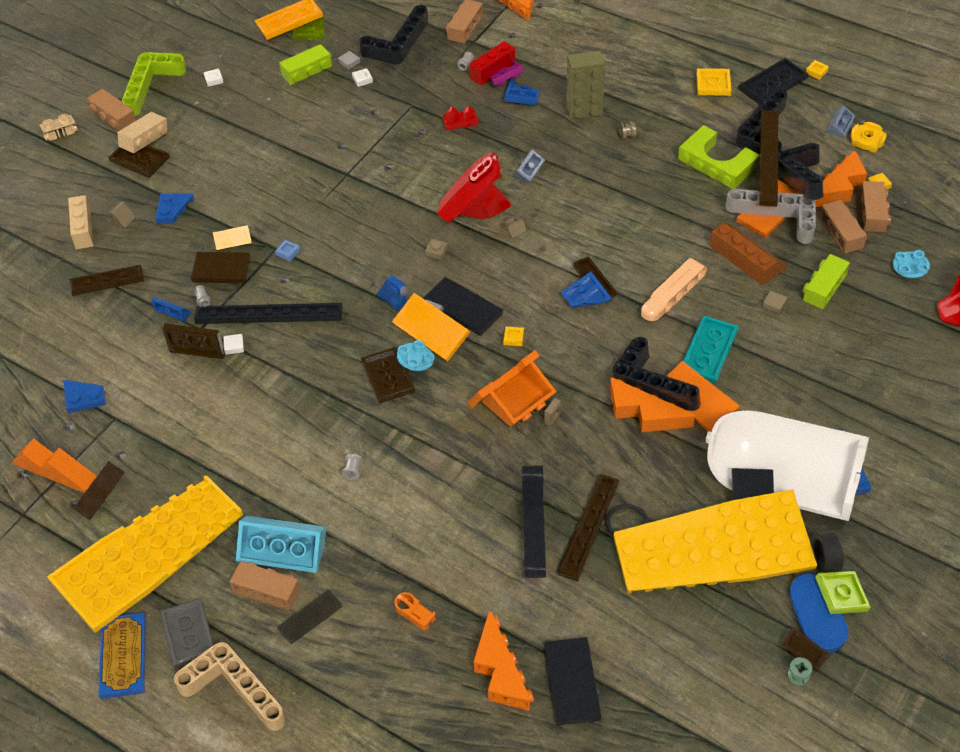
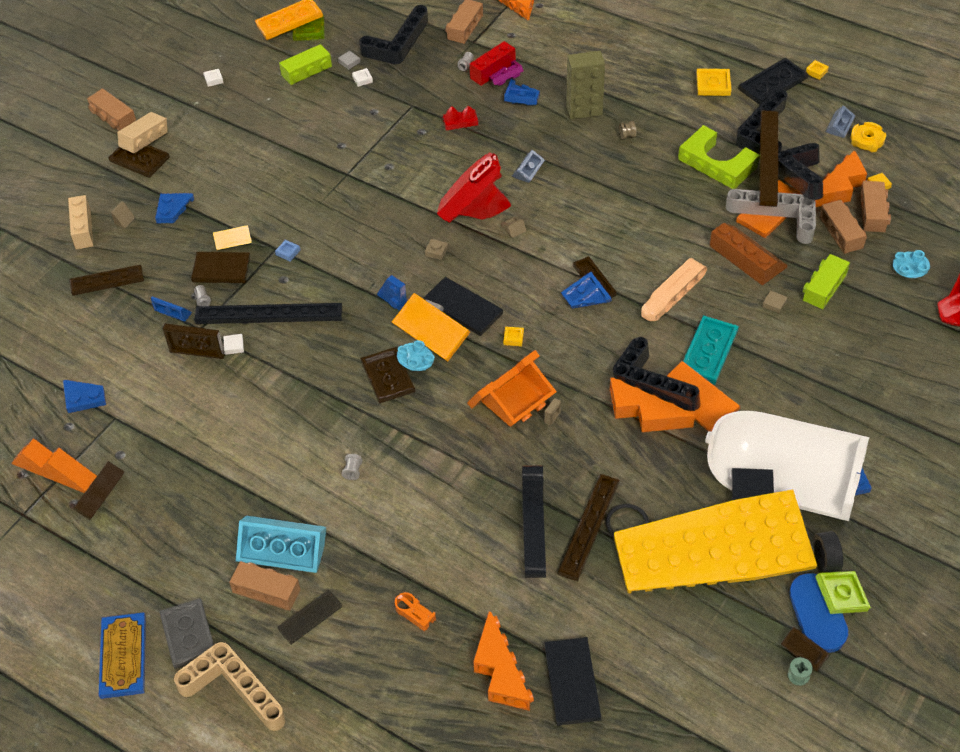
(49, 126): tan hinge -> none
(142, 556): yellow wing -> none
(145, 67): lime beam -> none

